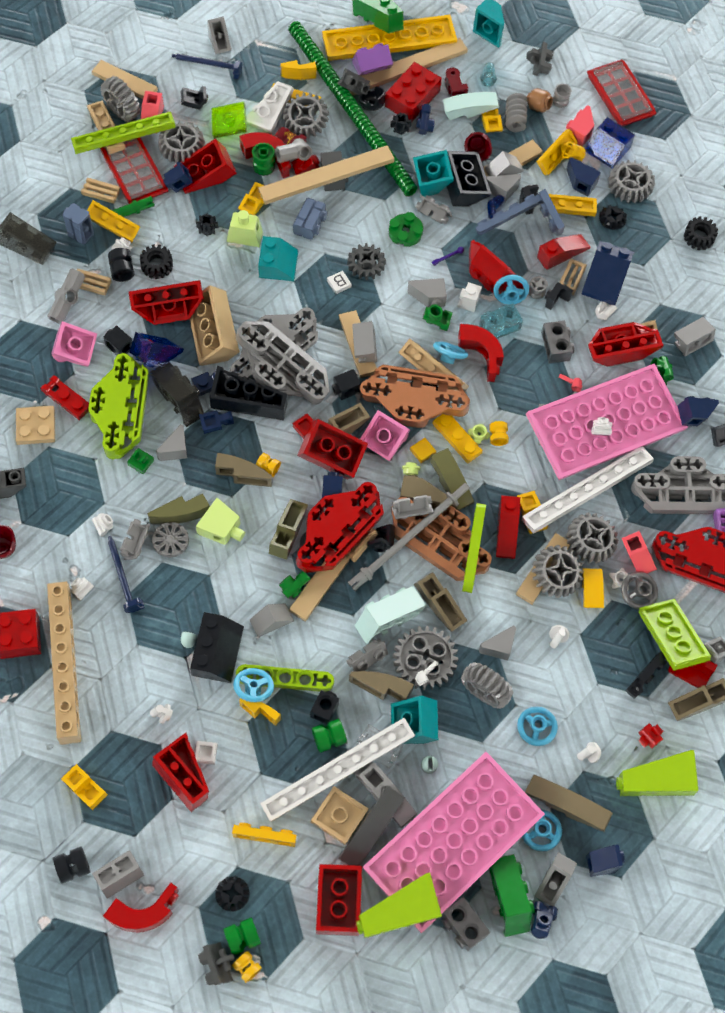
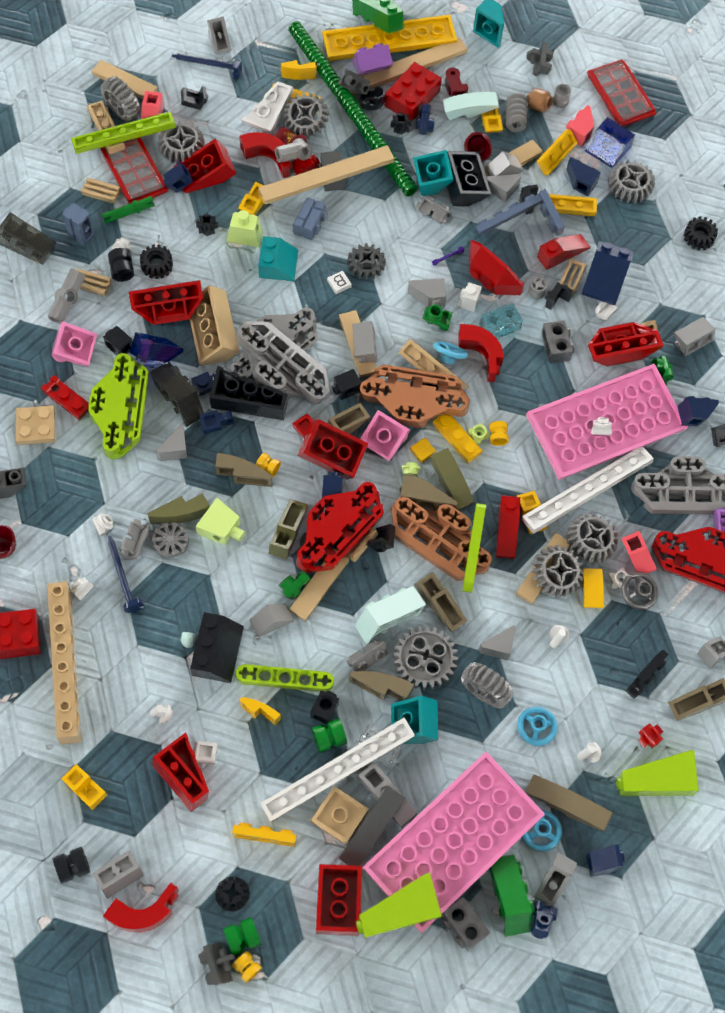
(112, 221): yellow plate -> none
(140, 461): green tile -> none
(229, 120): clear neon green plate -> none
(253, 686): medium azure piece -> none
(263, 159): green wheel -> none
(366, 573): light grey bar -> none
(403, 508): light grey hinge -> none
(409, 221): green plate -> none
(421, 677): white hand -> none
(425, 762): light aqua hinge -> none
(488, 75): clear light blue cone -> none
(494, 204): clear blue arm -> none
(511, 294): medium azure piece -> none
(572, 150): yellow wheel -> none
(576, 382): coral hand -> none
(610, 222): black gear -> none
(674, 634): lime tile -> none
(695, 675): red panel -> none

